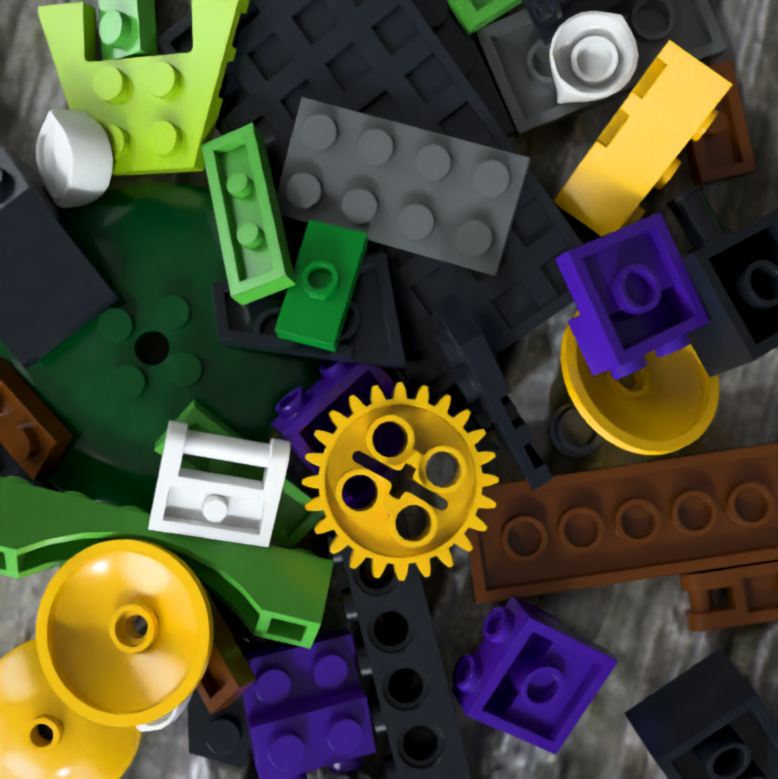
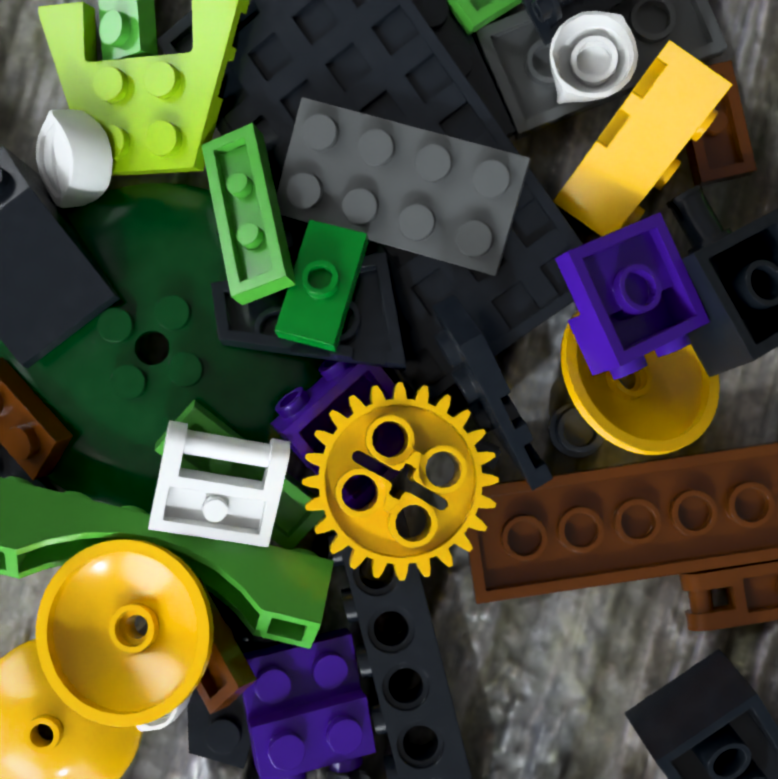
(530, 675): dark purple plate -> none

